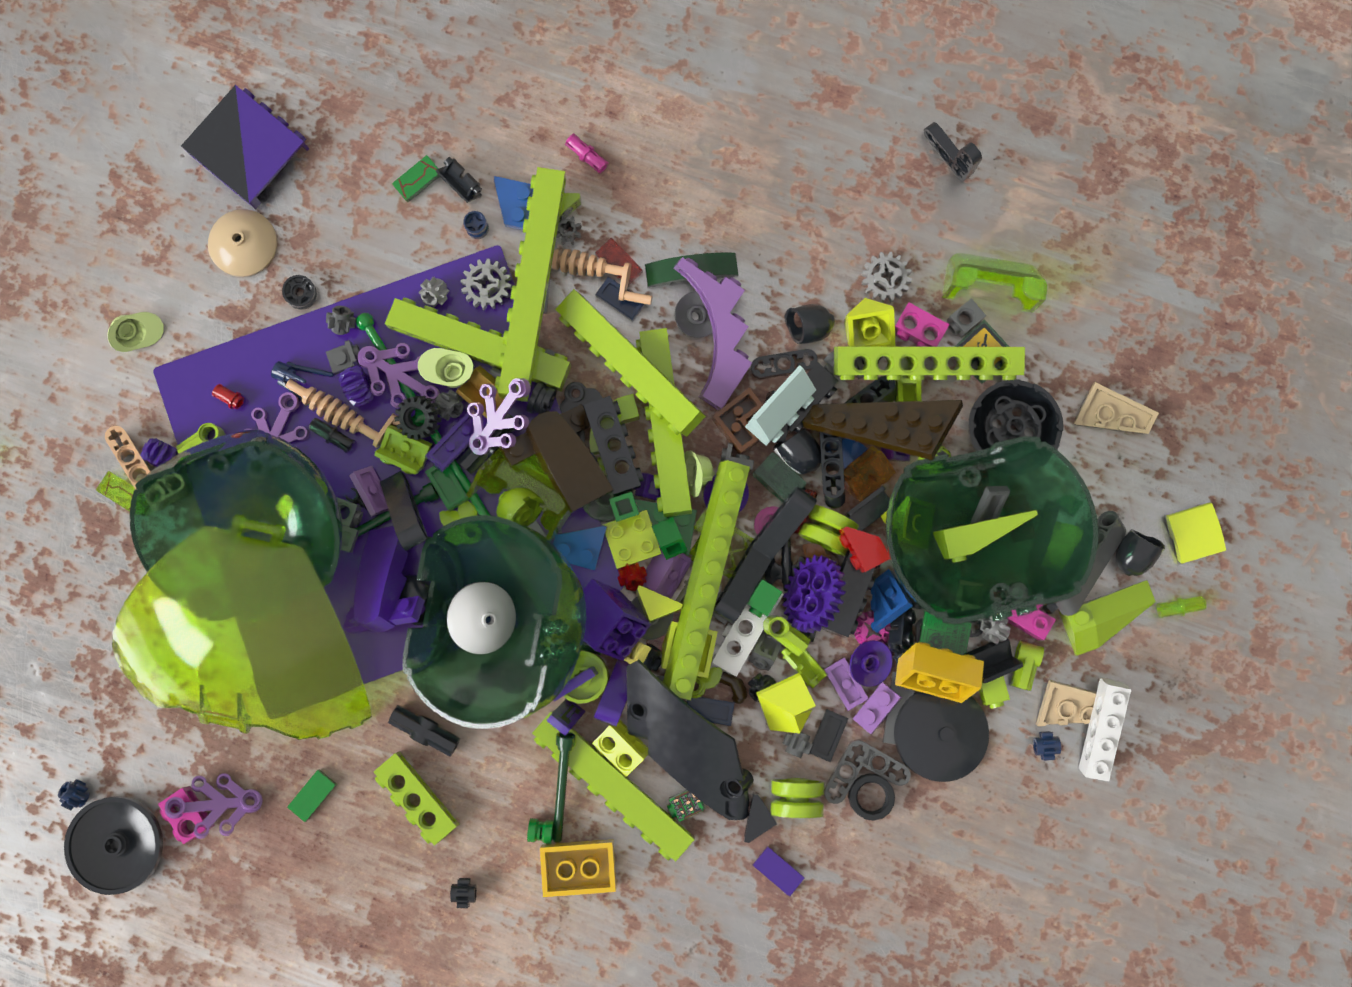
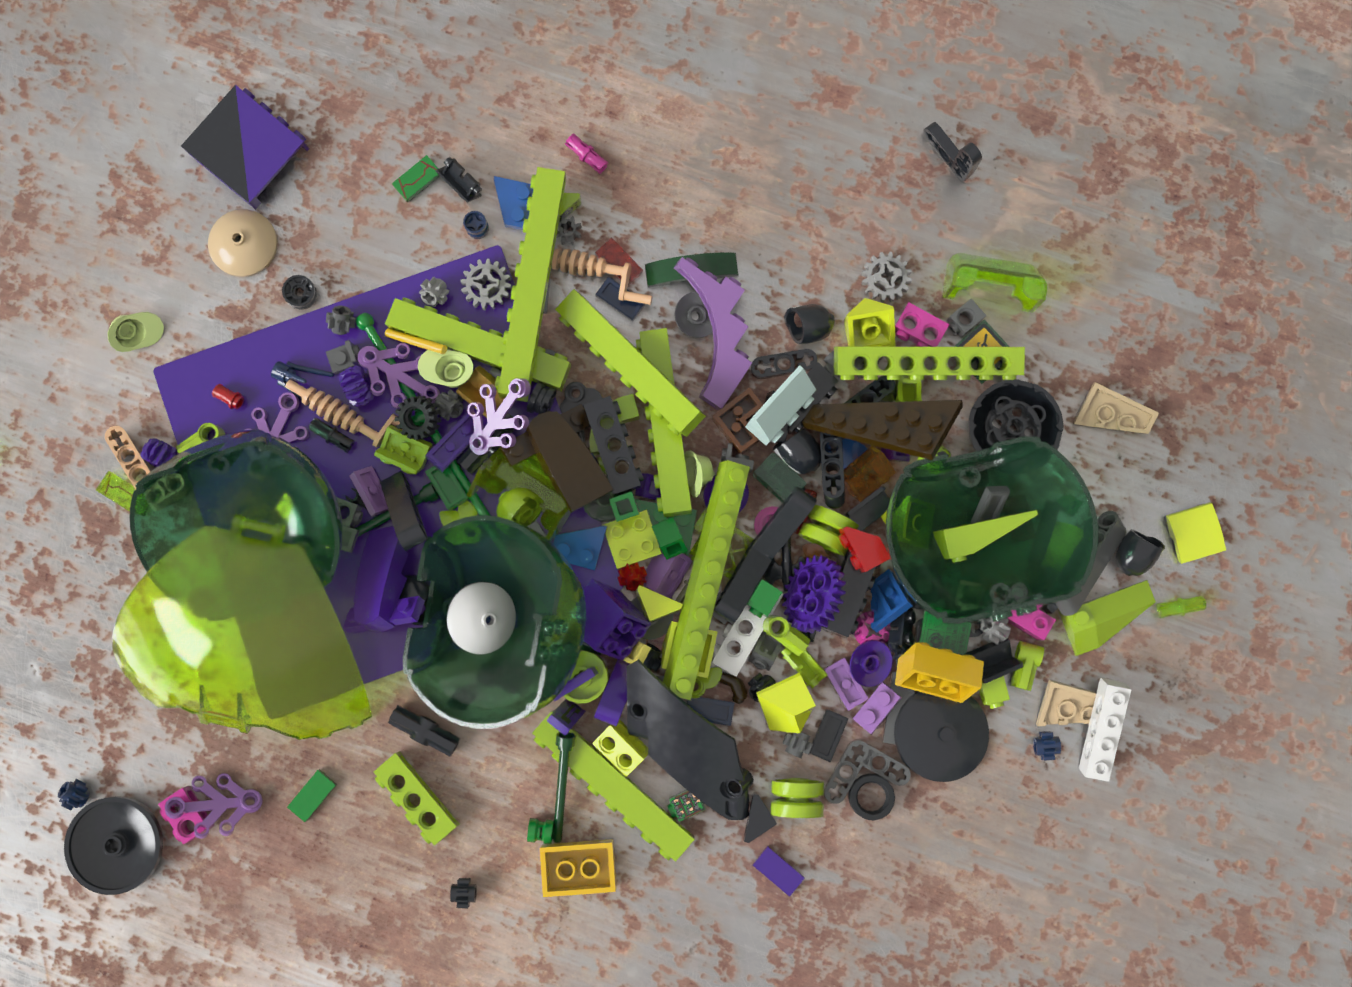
(416, 341): none -> yellow bar

